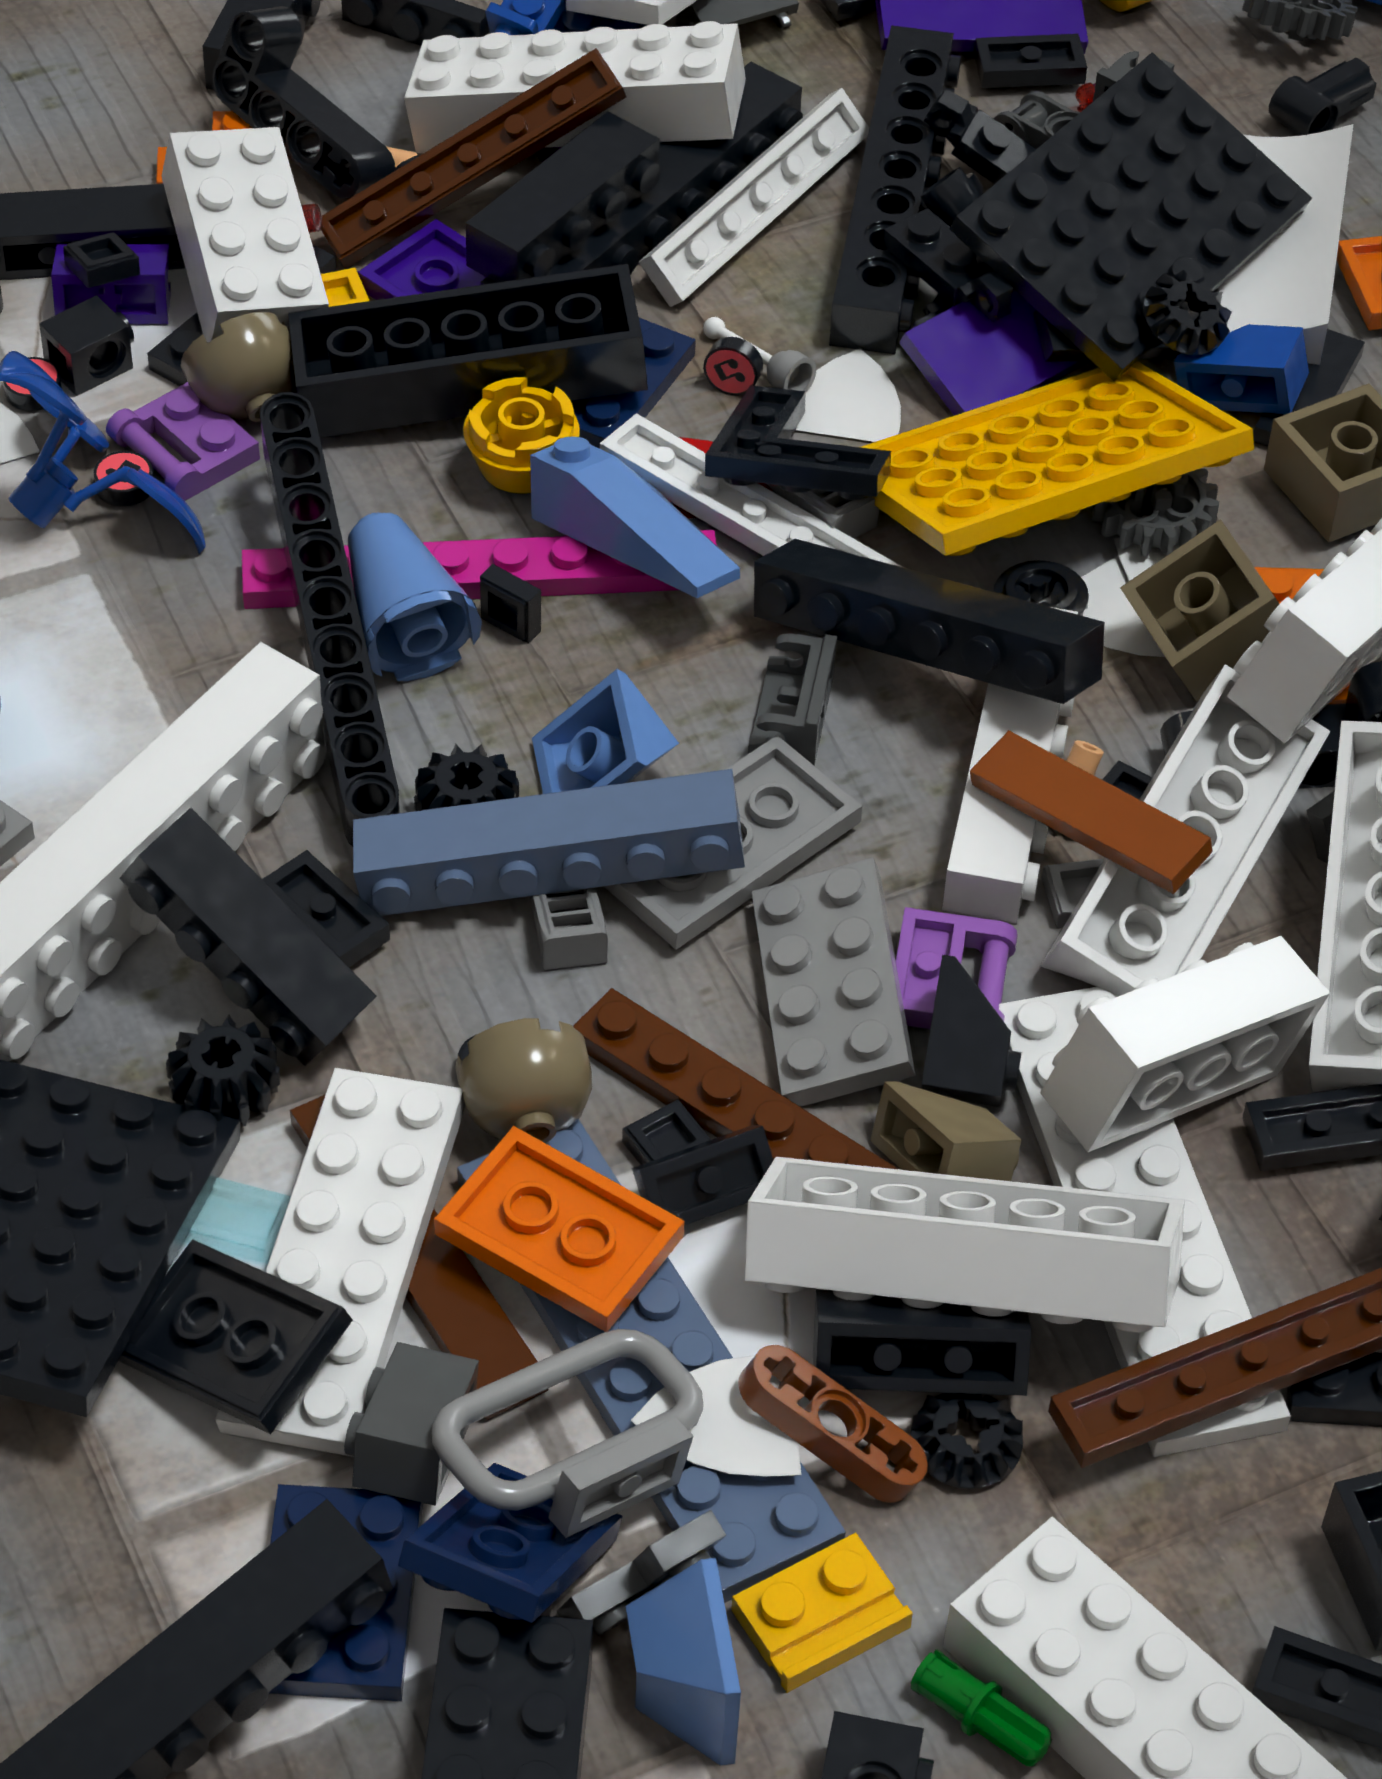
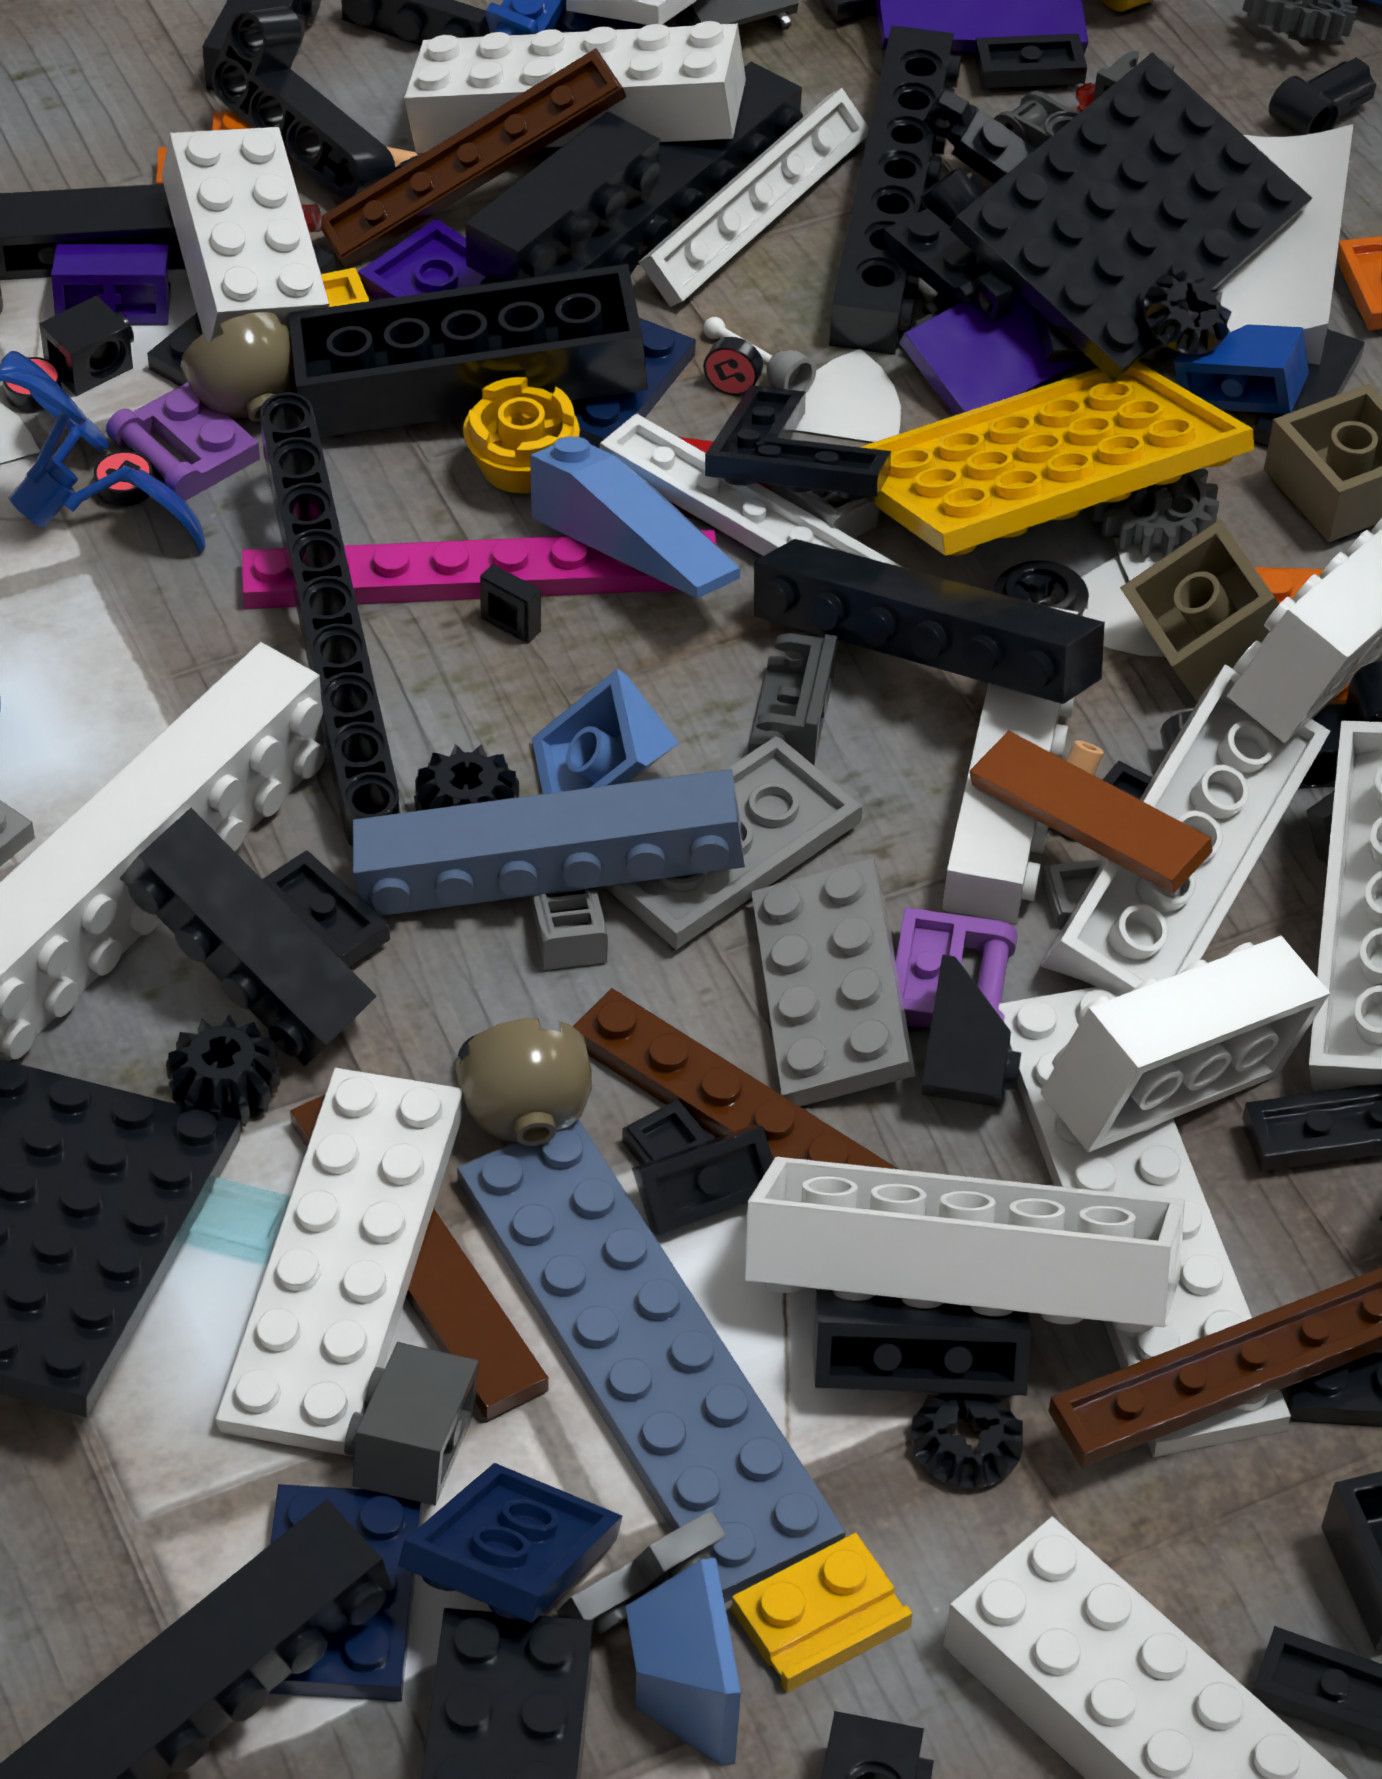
(101, 260): black tile -> none
(234, 1336): black tile -> none
(407, 601): medium blue cone -> none
(559, 1228): orange plate -> none
(600, 1477): light grey bar -> none
(728, 1431): white sticker -> none
(781, 1409): dark orange beam -> none
(942, 1135): dark tan slope -> none
(981, 1708): green axle -> none

